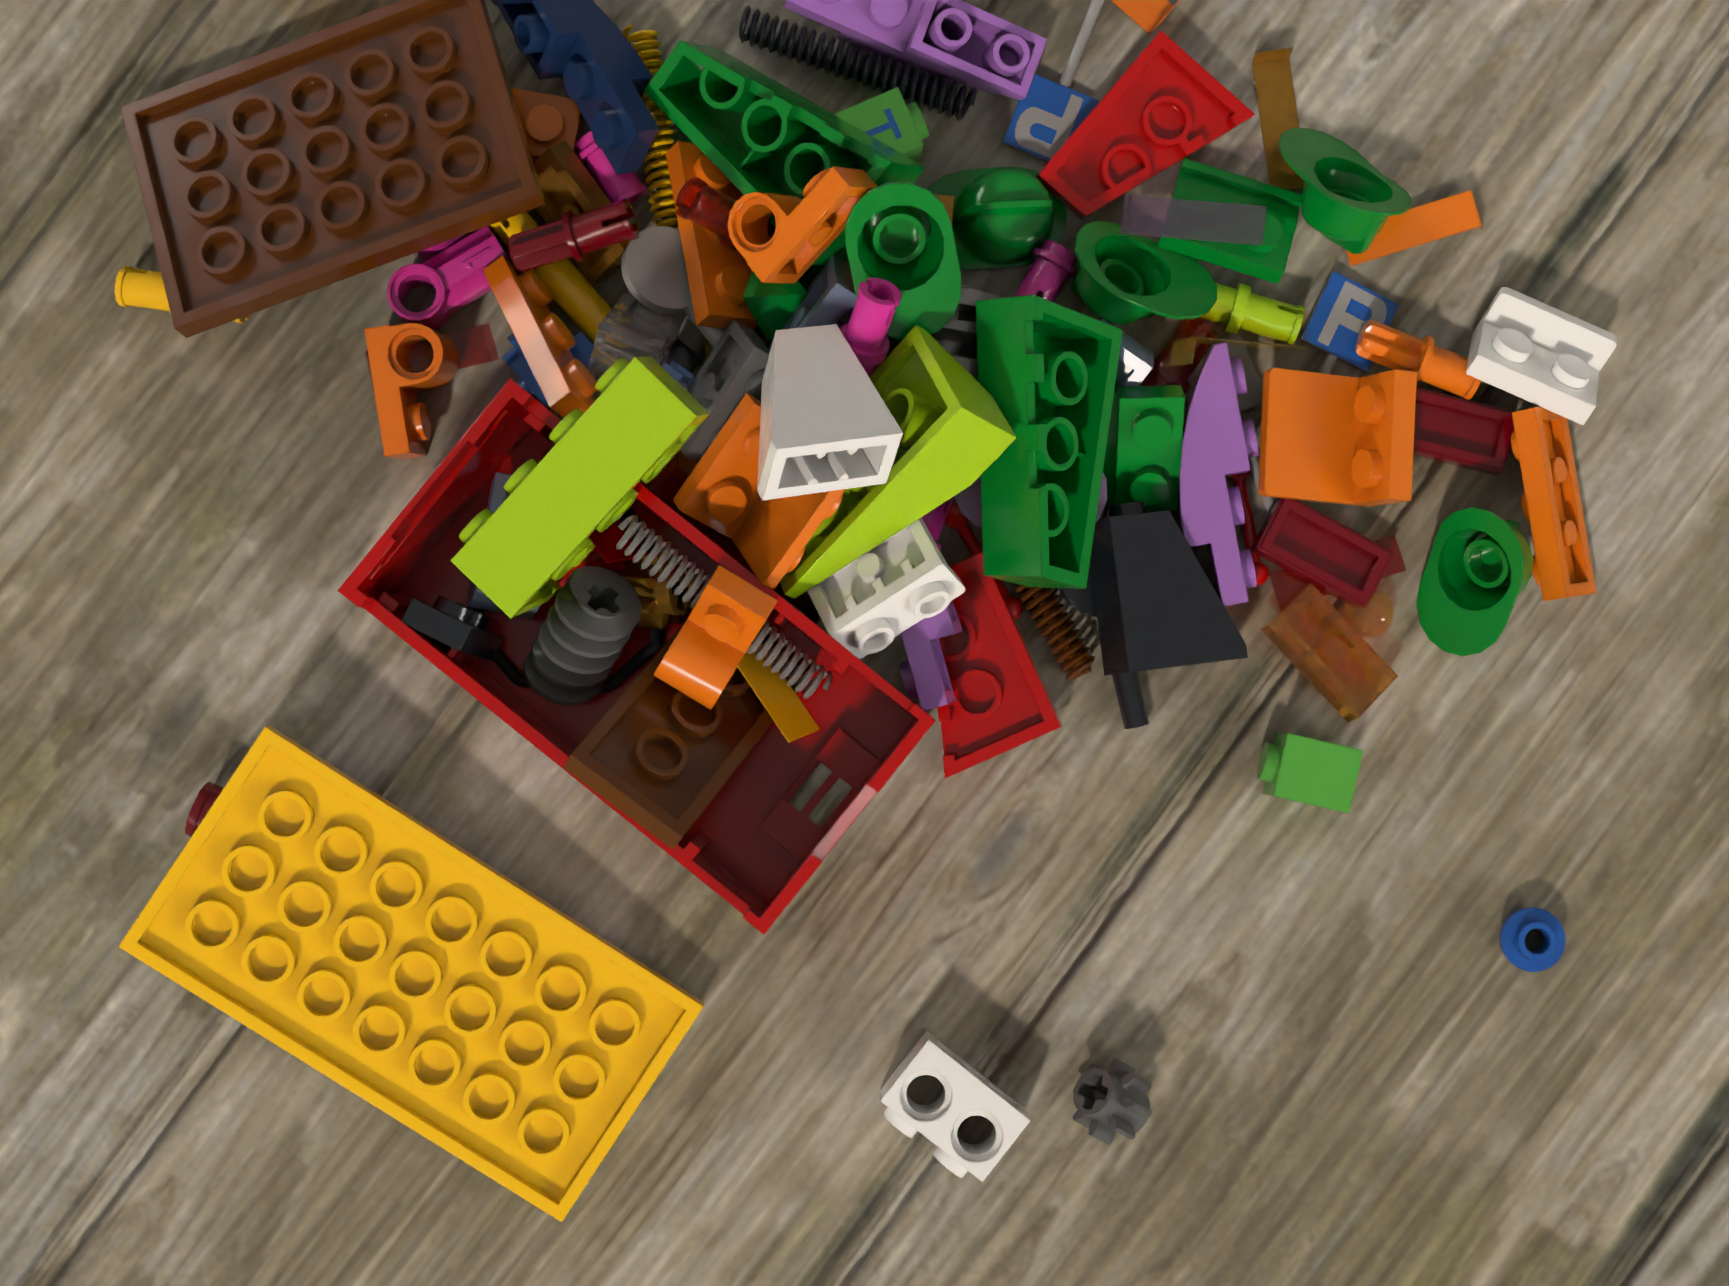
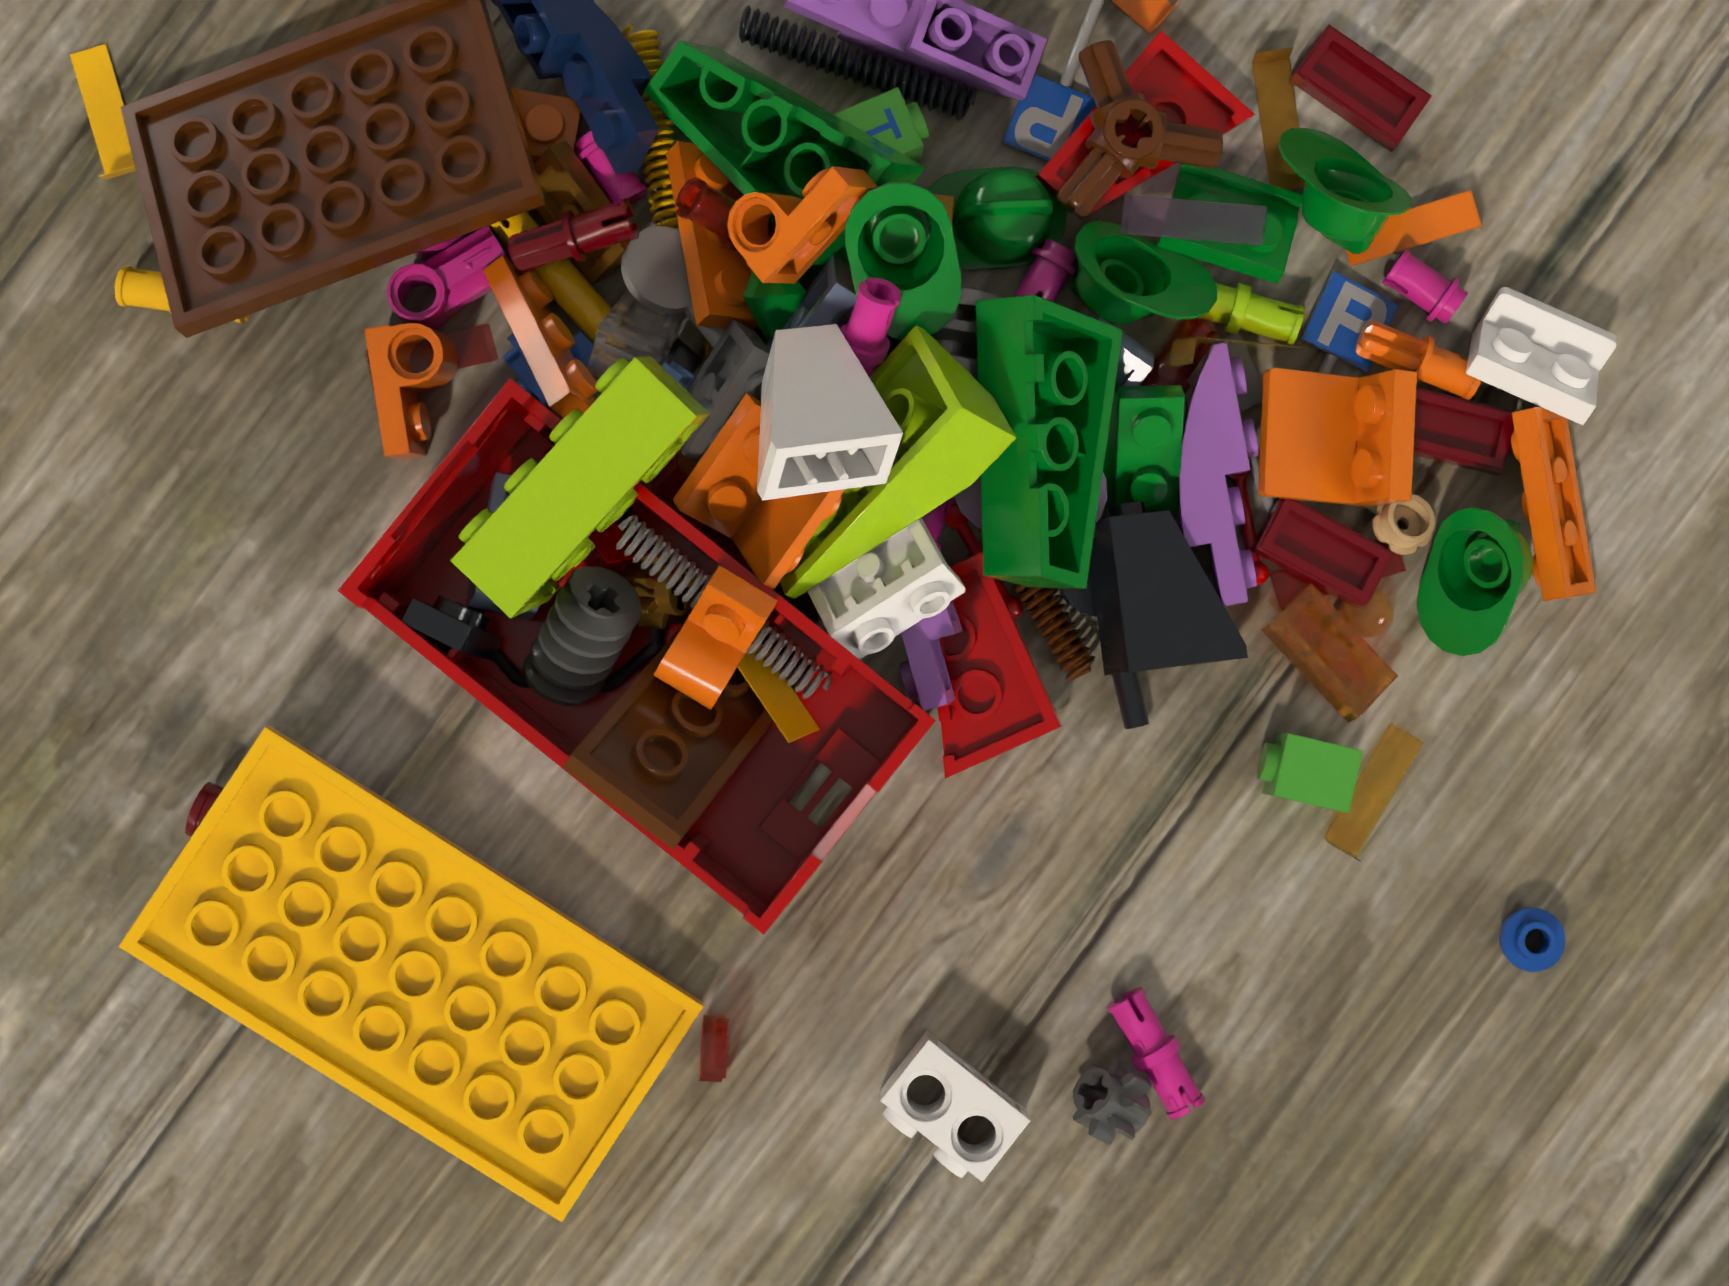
(103, 108): none -> yellow piece
(714, 1048): none -> clear red tile
(1107, 154): none -> reddish brown bush
(1156, 1053): none -> dark pink pin
(1360, 88): none -> dark red tile
(1374, 791): none -> clear yellow piece
(1418, 520): none -> tan plate
(1425, 287): none -> dark pink pin

